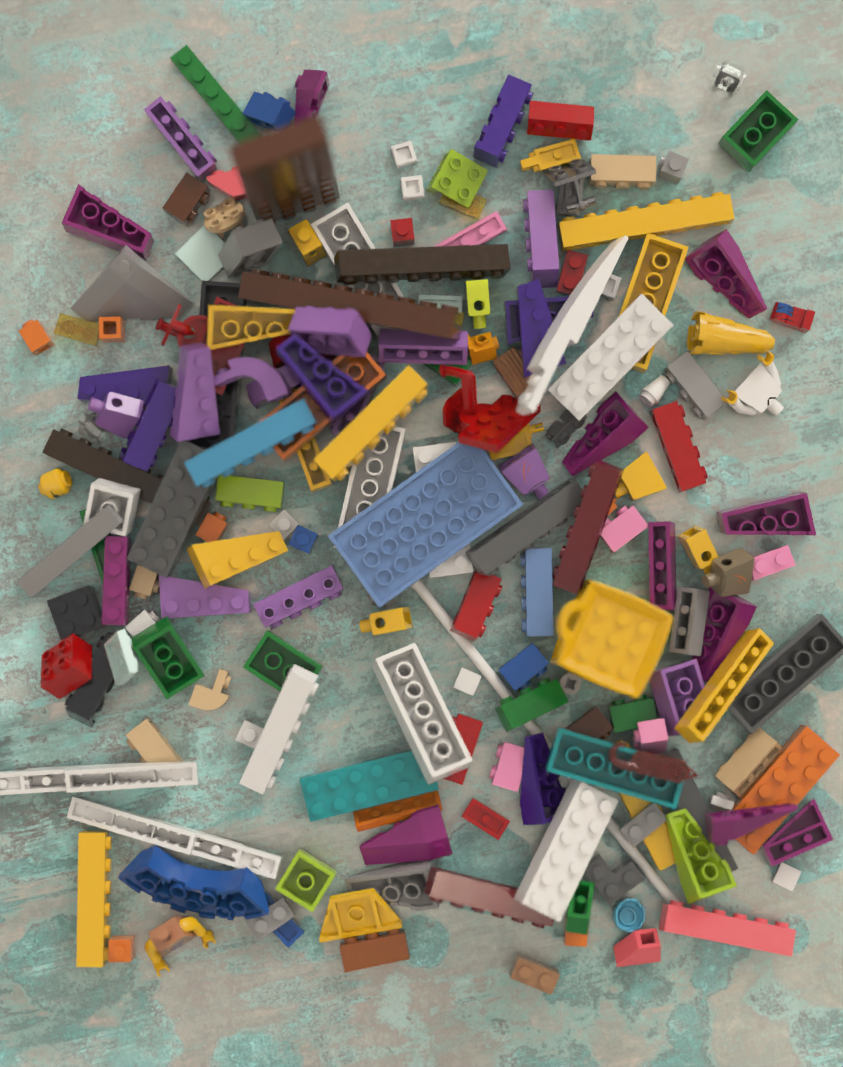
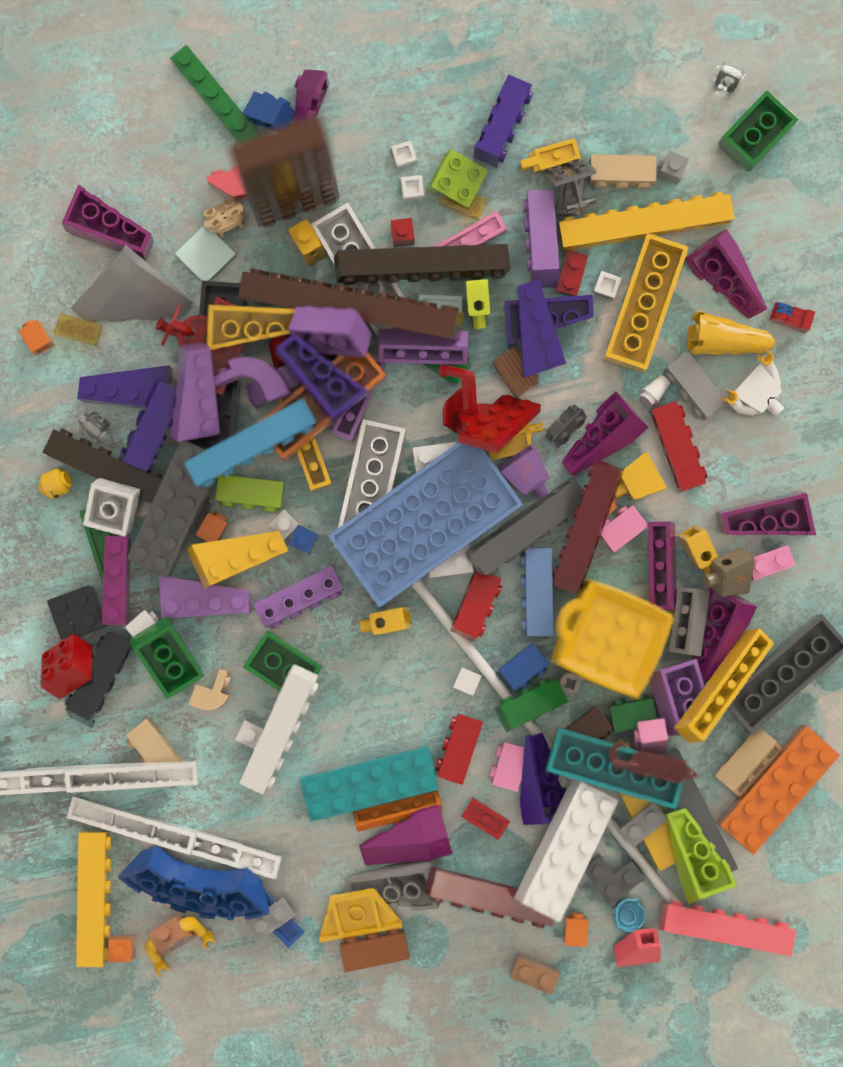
(70, 550): light grey tile -> none
(111, 329): orange brick -> none
(117, 413): medium lavender torso -> none
(120, 657): light aqua plate -> none
(144, 582): tan brick -> none
(181, 140): medium lavender brick -> none
(187, 199): reddish brown brick -> none
(249, 247): light grey brick -> none
(306, 880): lime brick -> none
(371, 424): yellow brick -> none
(421, 713): white brick -> none
(482, 347): light orange brick -> none
(560, 120): red brick -> none
(568, 325): white slope -> none
(580, 908): green brick -> none
(610, 357): white brick -> none
(721, 799): white plate -> none
(735, 823): magenta wedge -> none
(786, 876): white tile -> none
(798, 835): magenta wedge -> none

